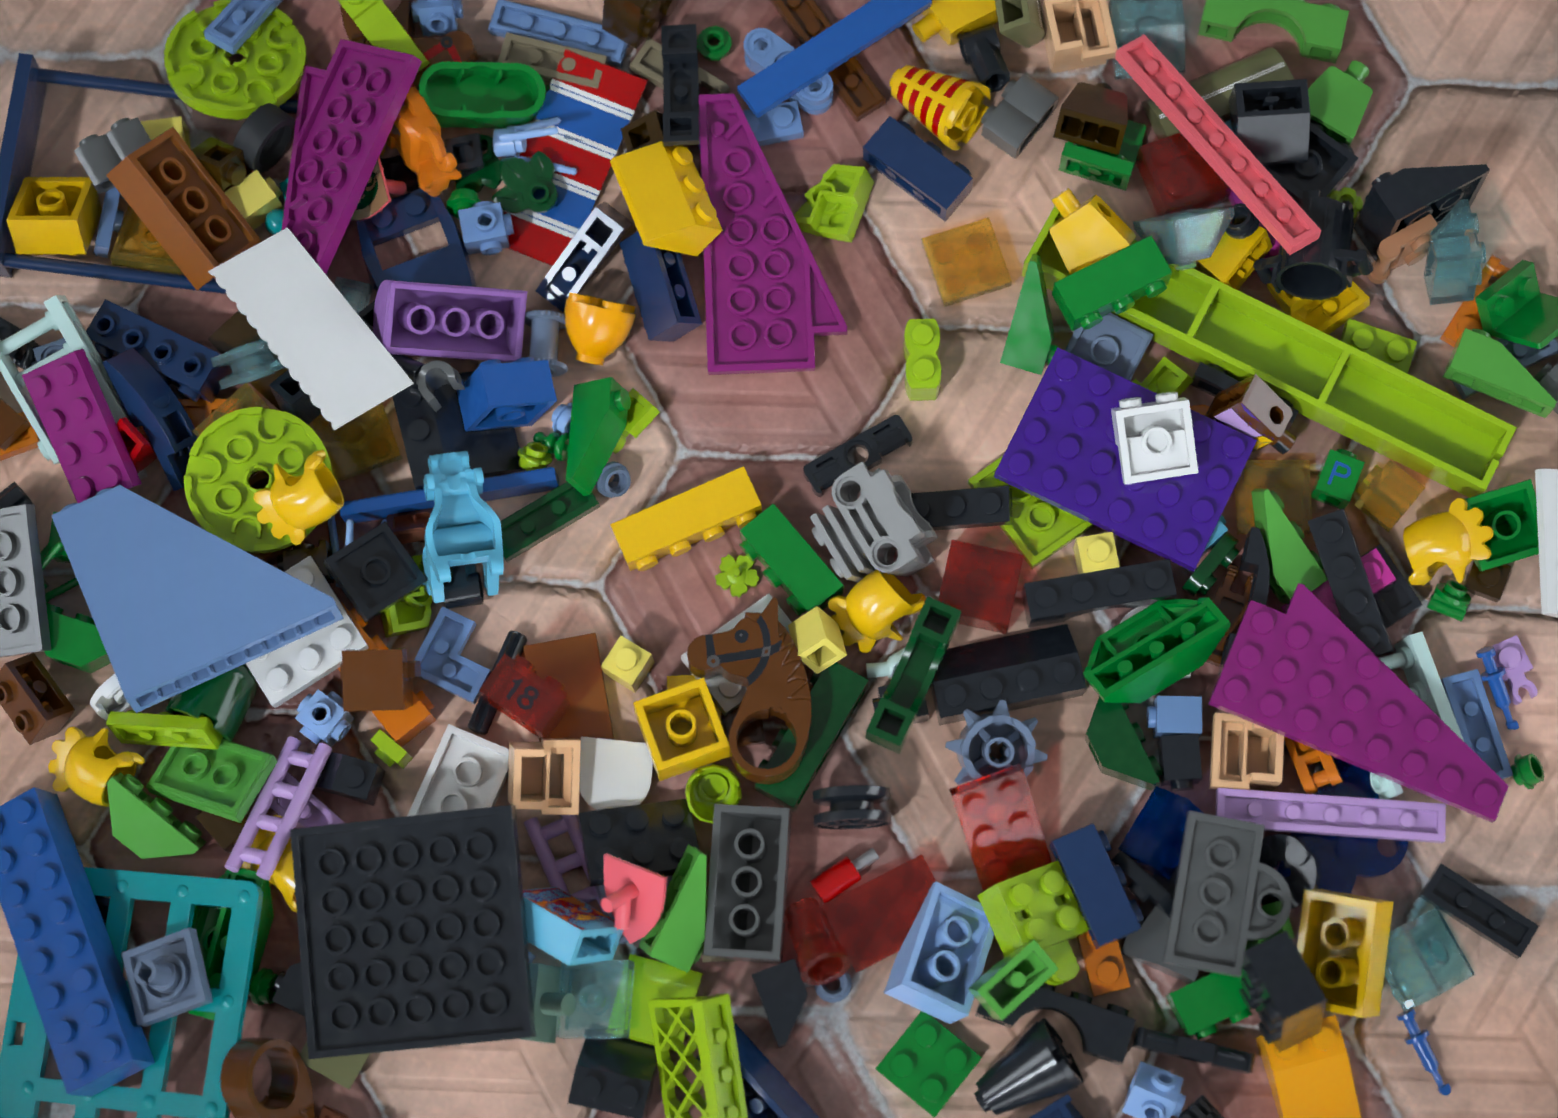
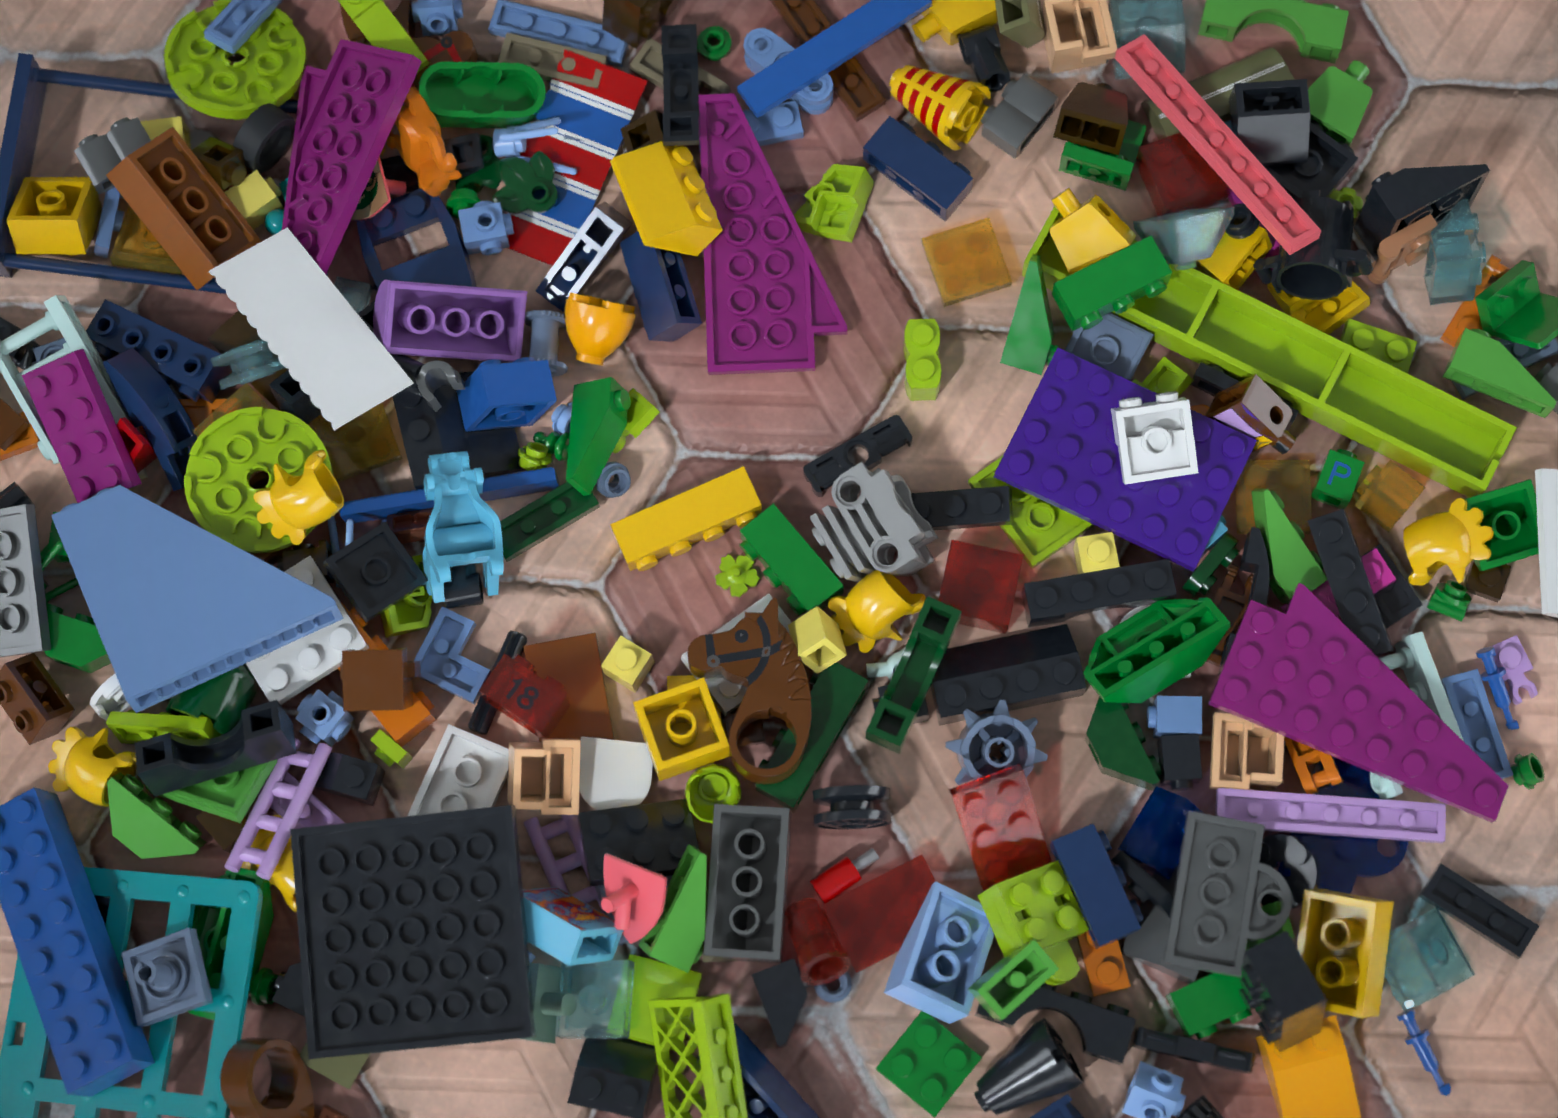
(177, 762): none -> black arch

